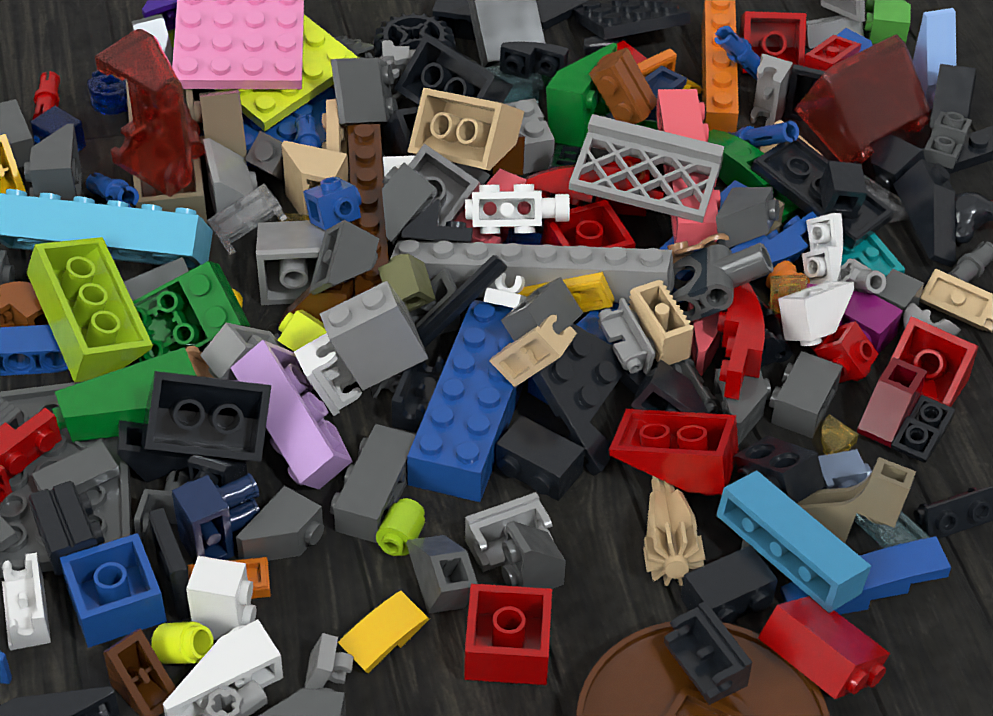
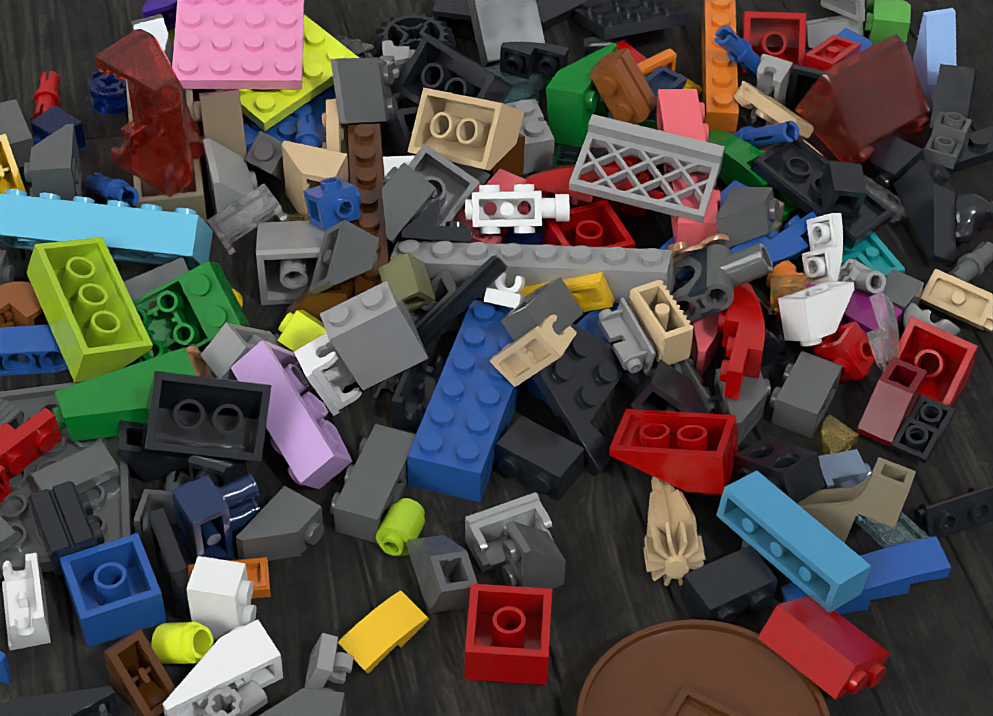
(708, 653): black hinge -> none
(769, 108): none -> tan hinge
(884, 340): none -> clear slope

